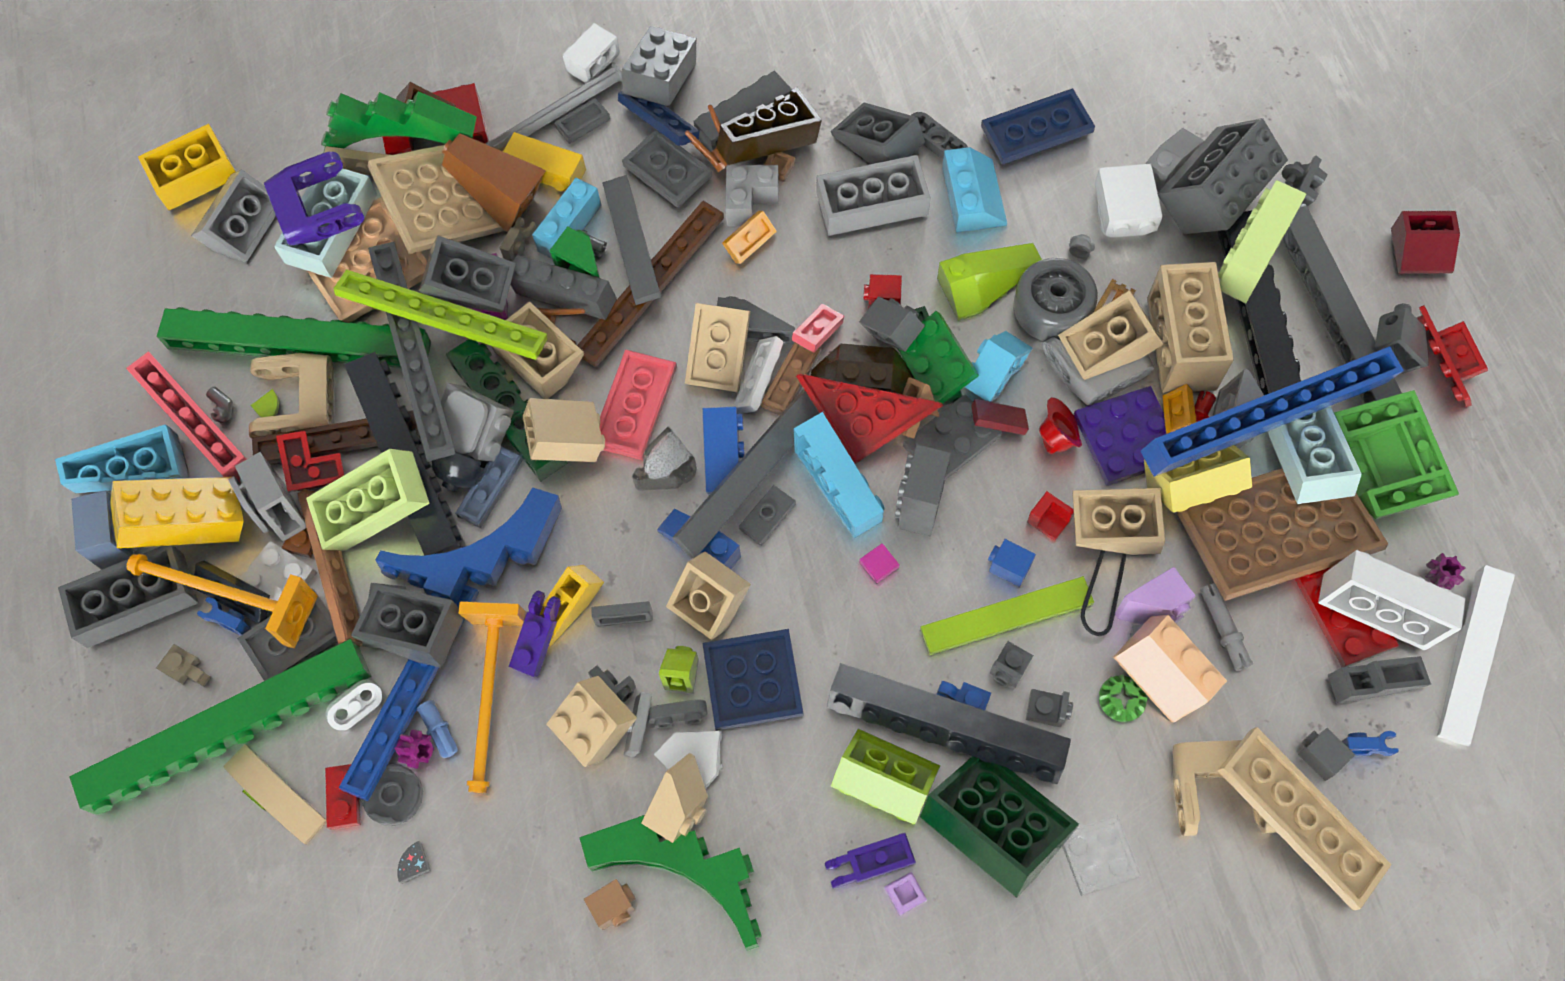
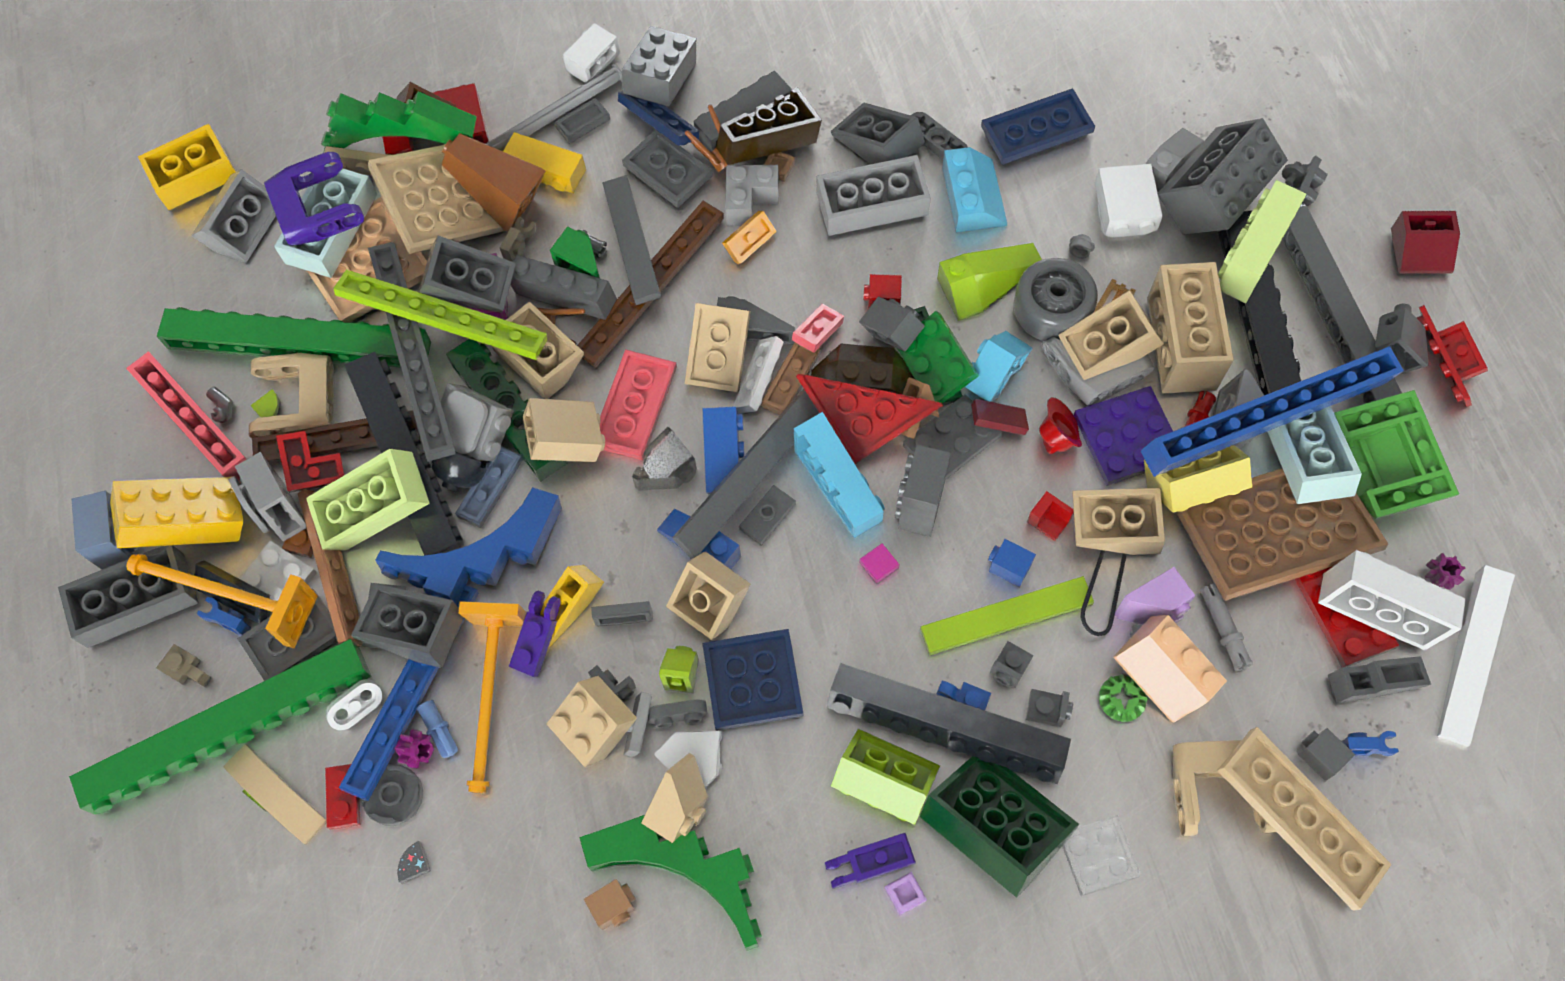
(135, 457): medium azure wedge -> none
(572, 210): medium azure brick -> none
(1179, 408): light orange plate -> none

